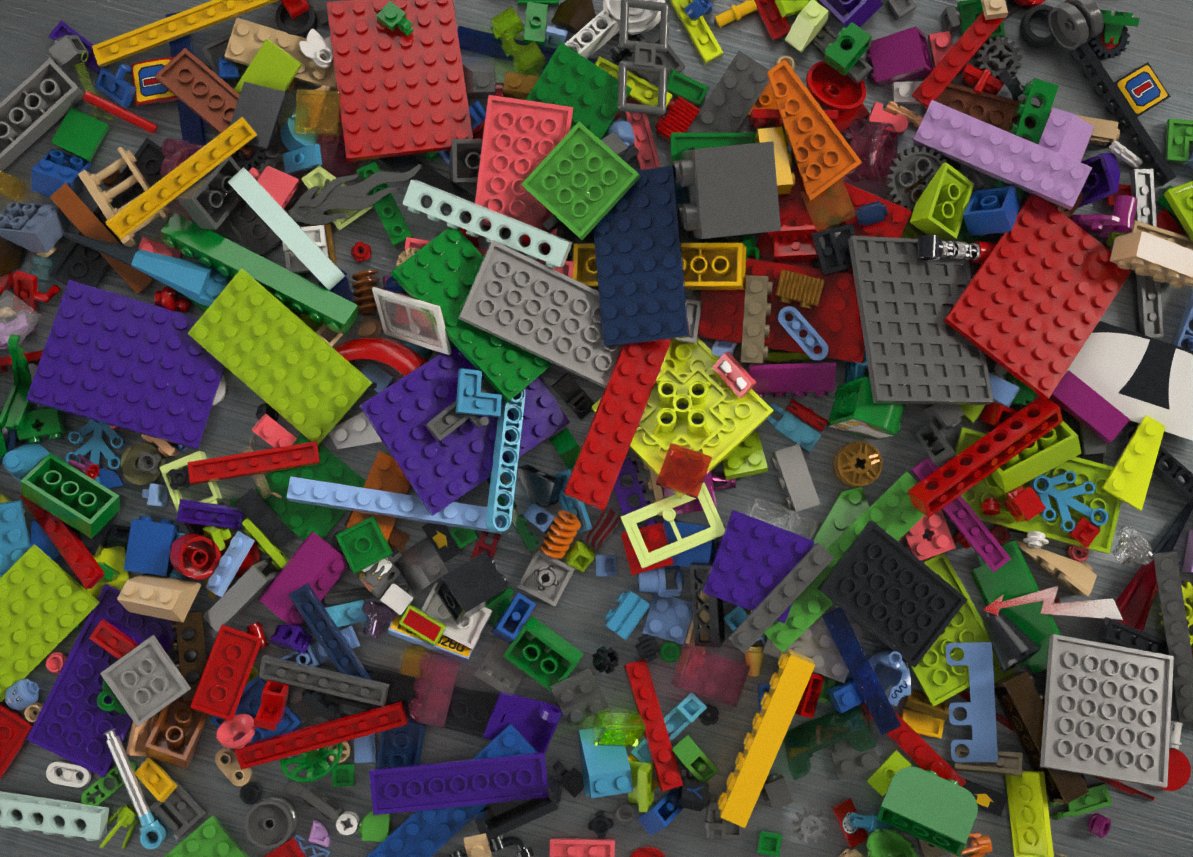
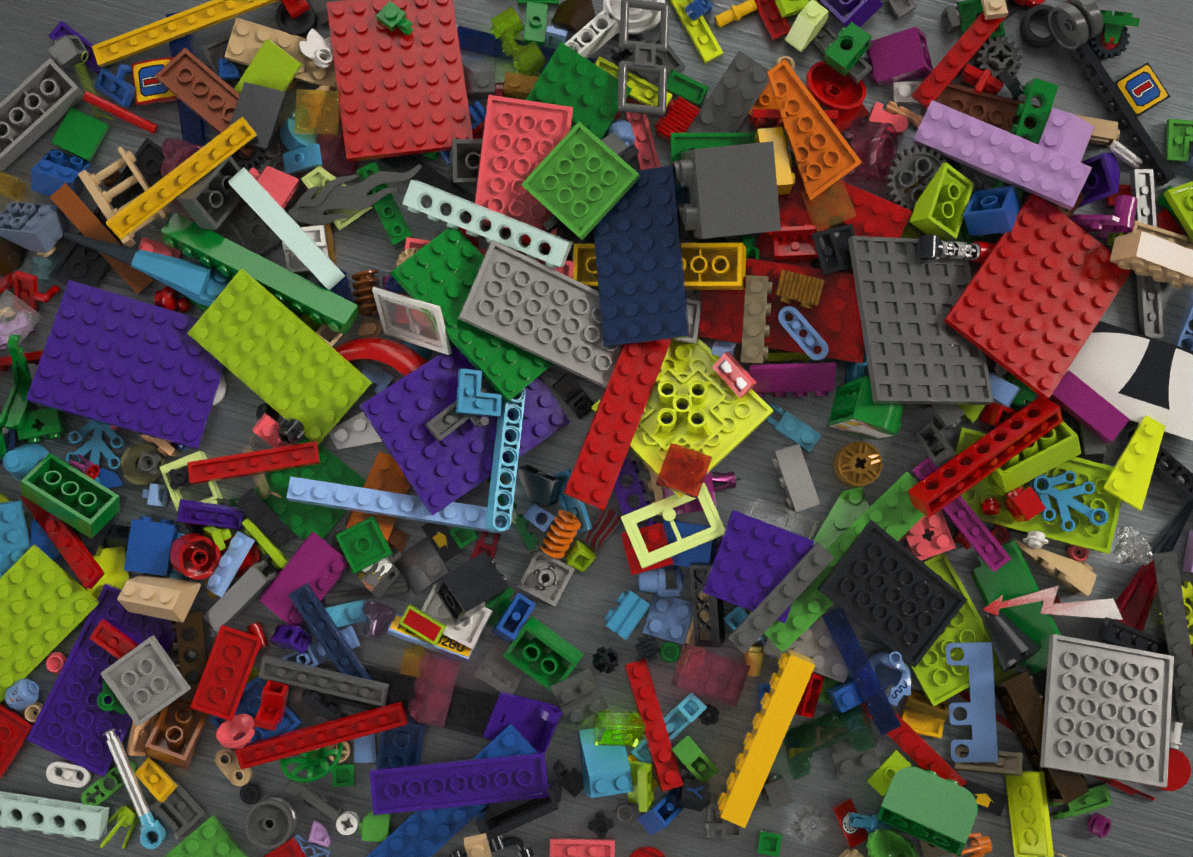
(110, 573): green tile -> none
(291, 431): none -> black gear
(359, 257): red plate -> none
(397, 599): white panel -> none
(566, 447): green slope -> none
(606, 565): medium blue plate -> none
(745, 459): lime plate -> none
(807, 415): red pin -> none
(871, 213): dark blue brick -> none
(940, 45): coral plate -> none
(1084, 532): red tile -> none

